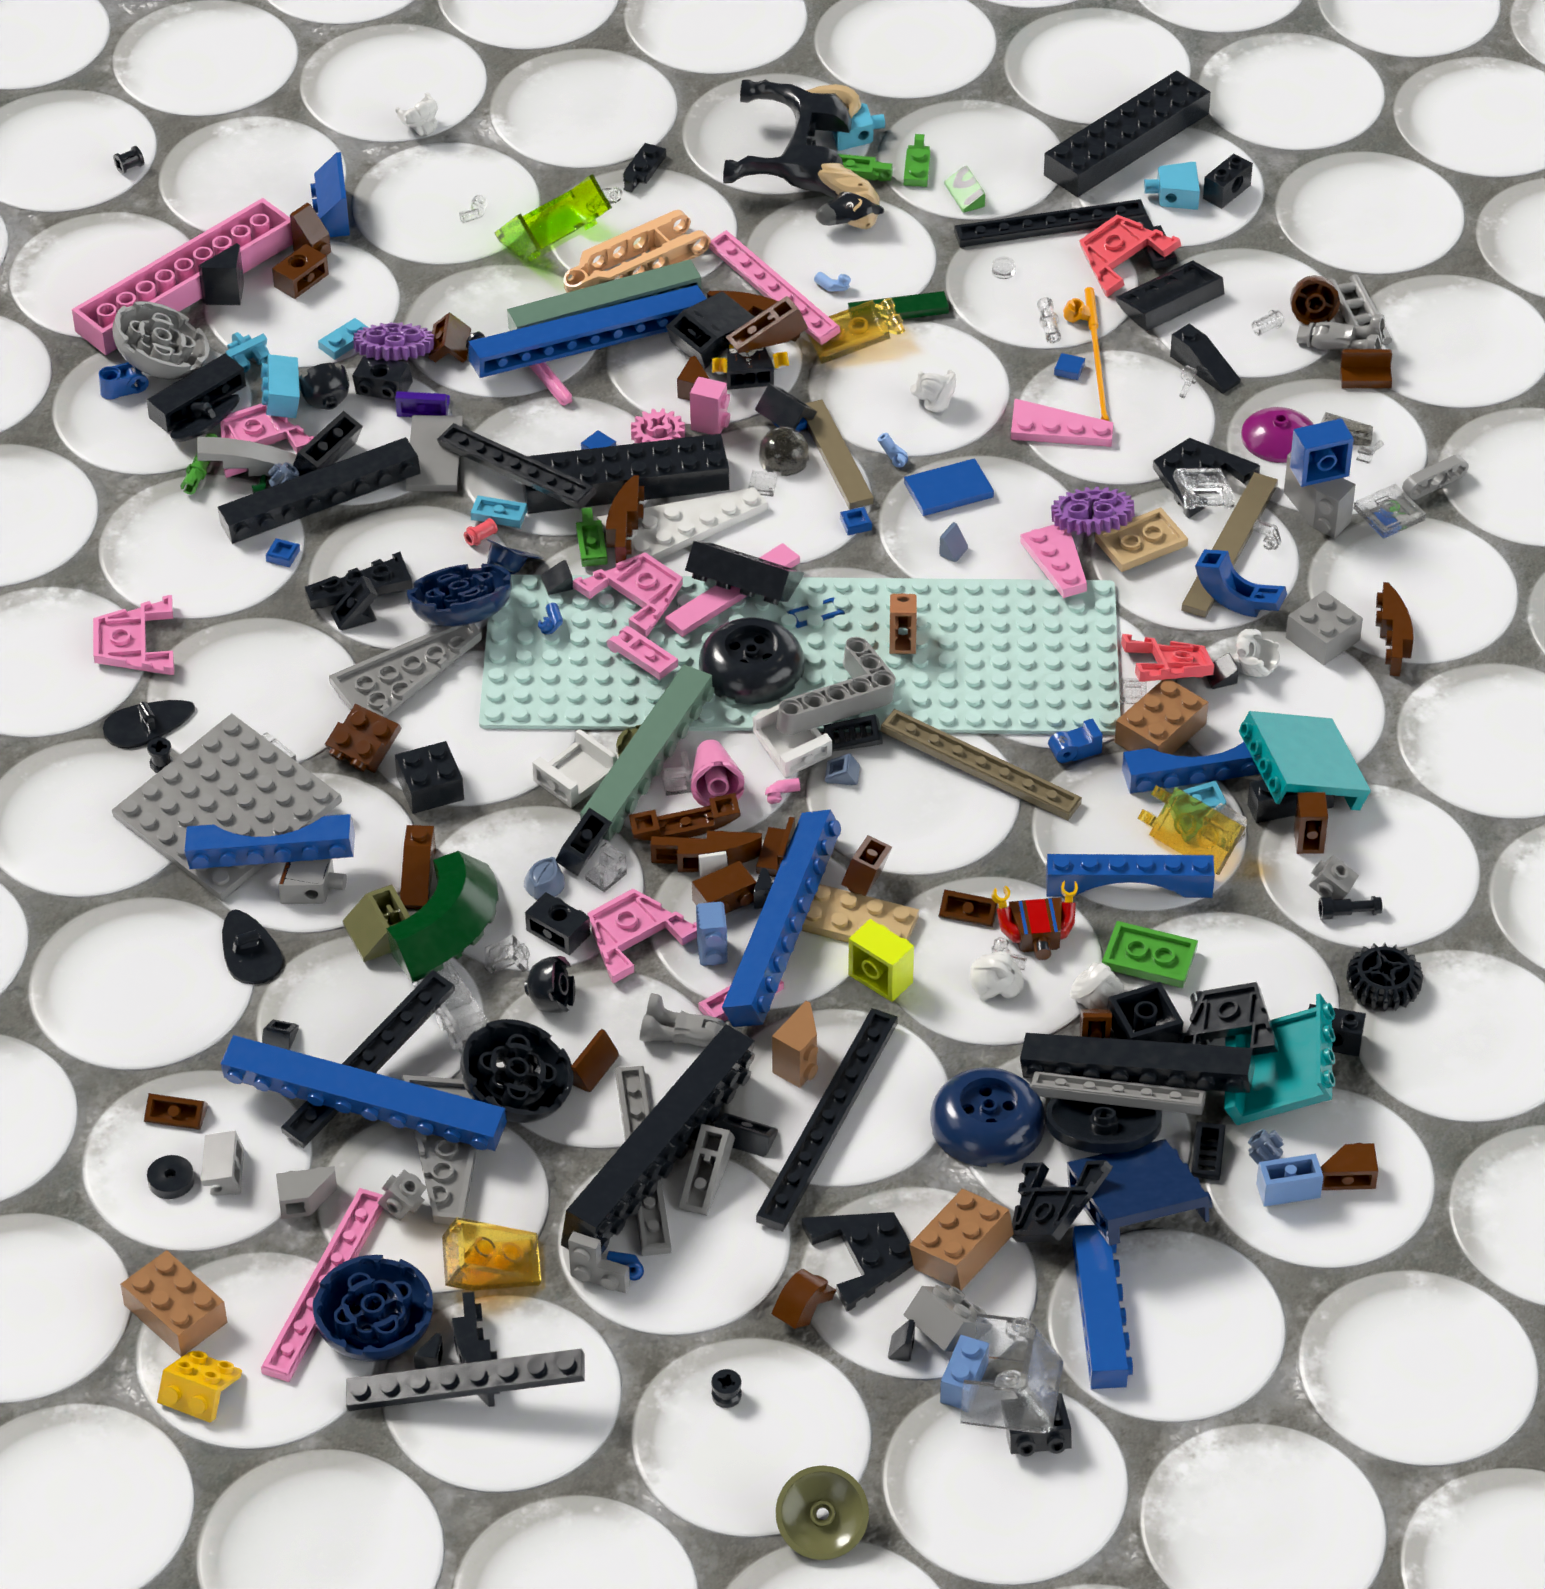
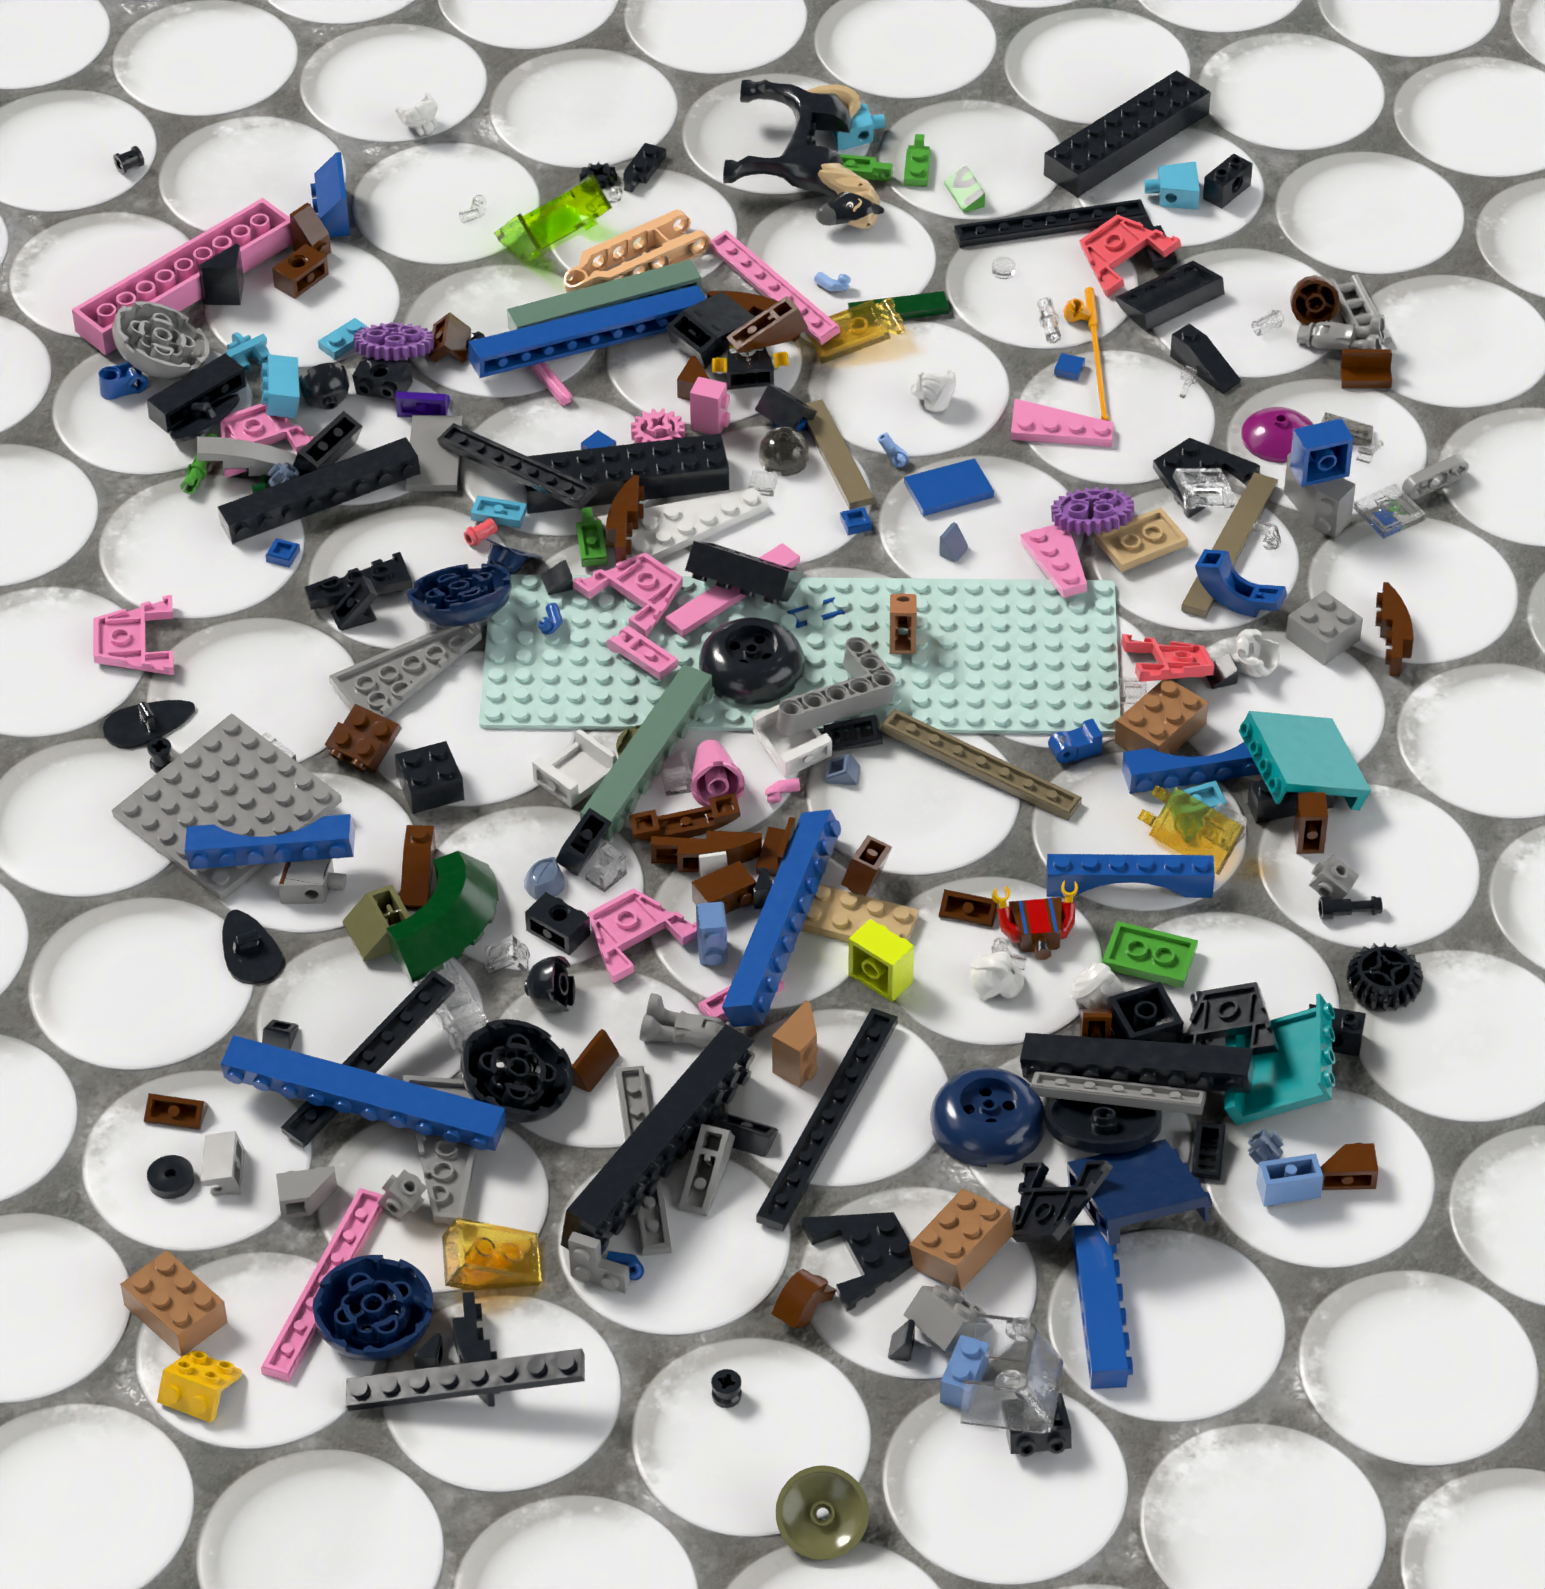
(606, 180): none -> black gear

